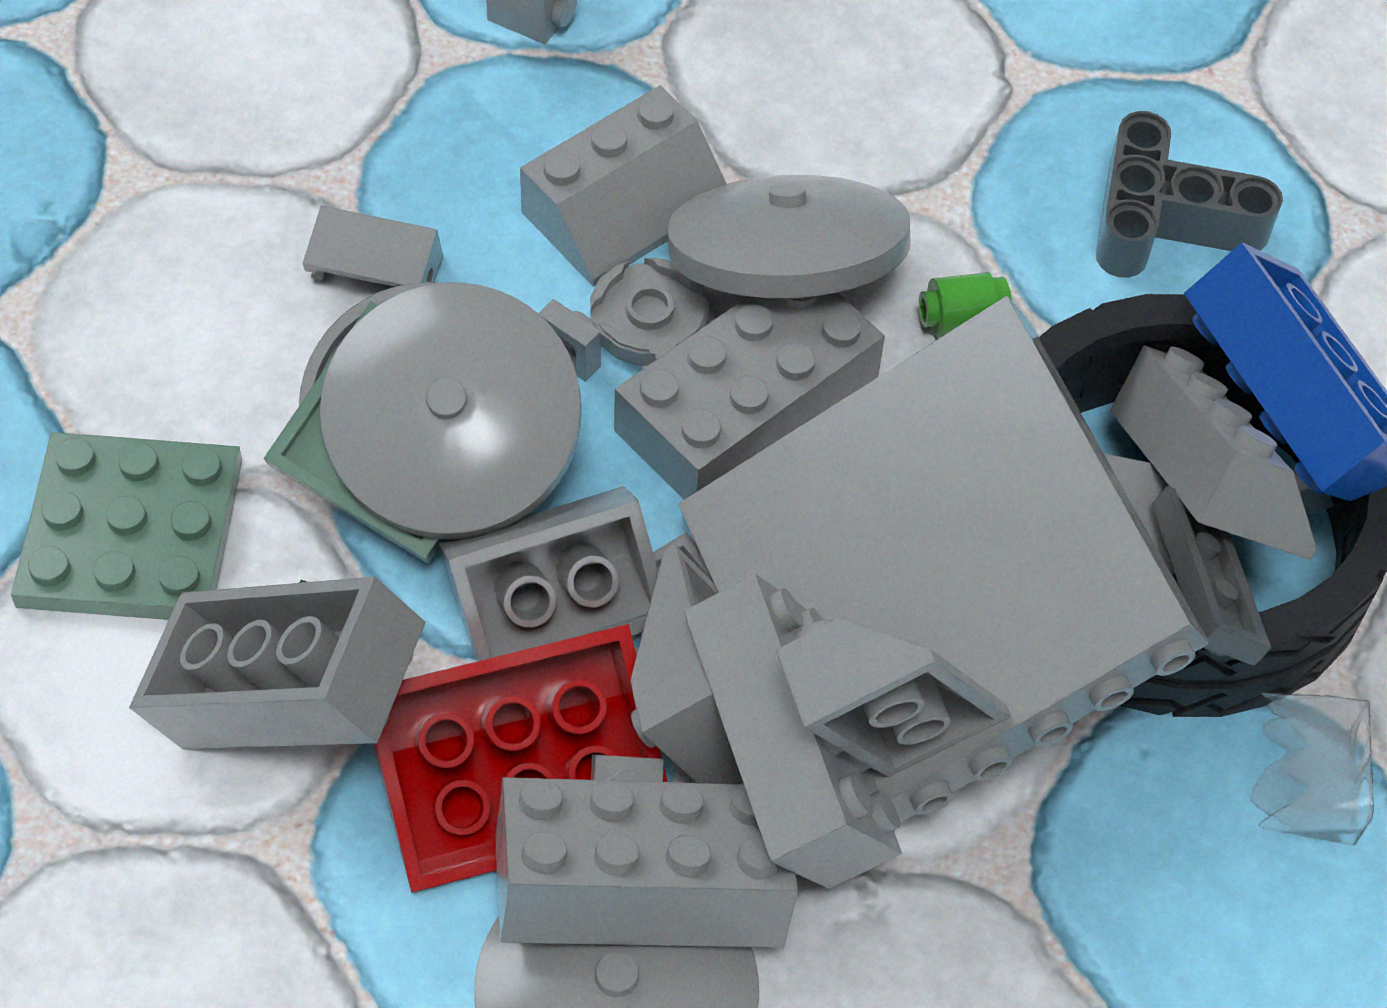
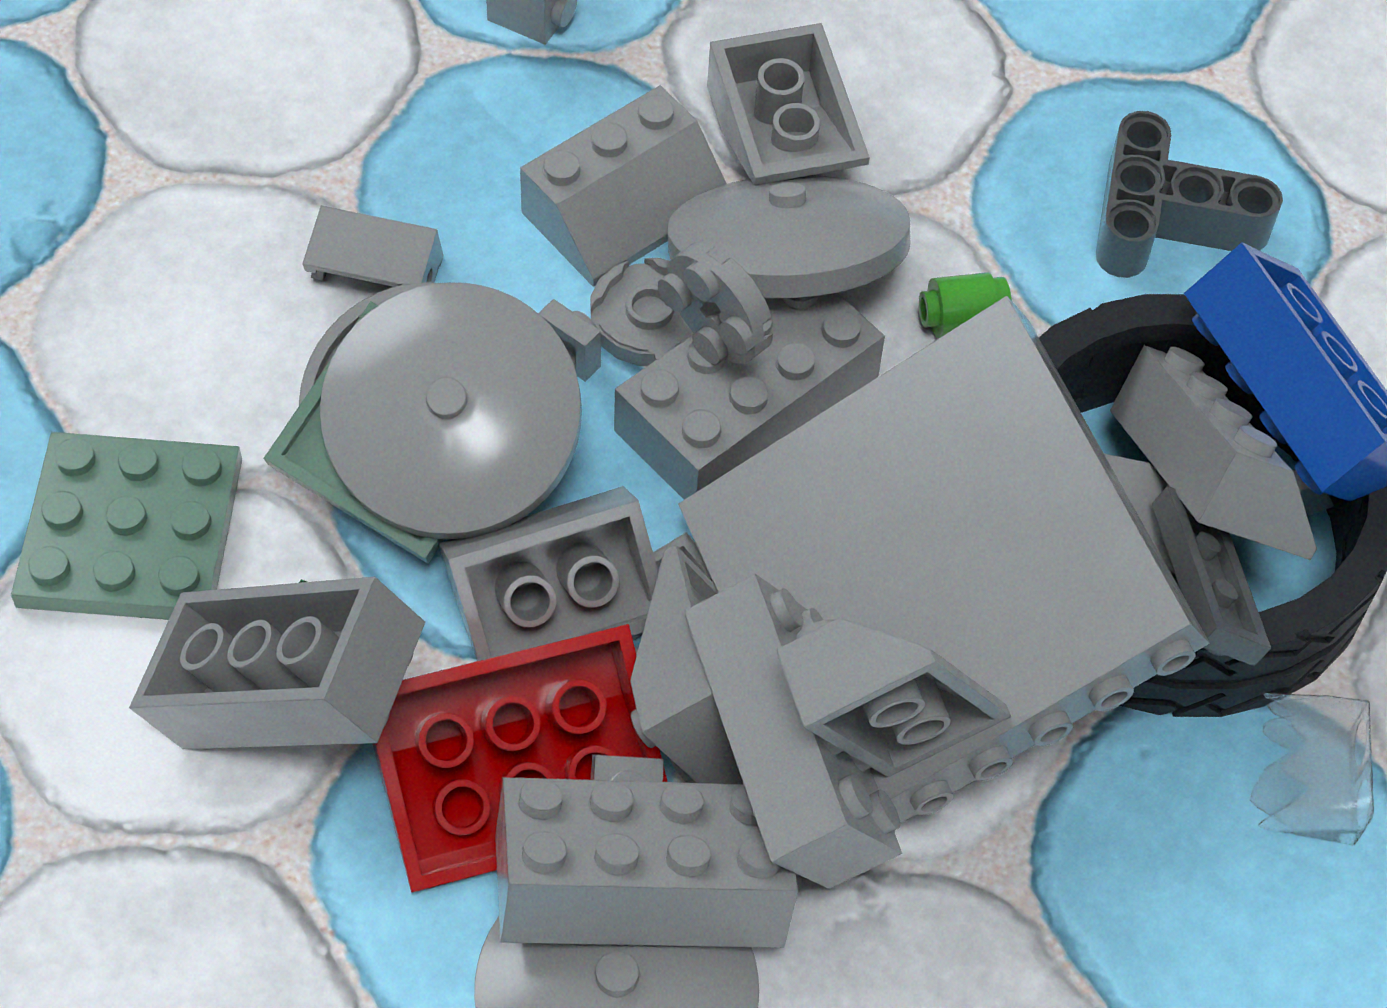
(717, 305): none -> light grey plate
(784, 104): none -> light grey slope

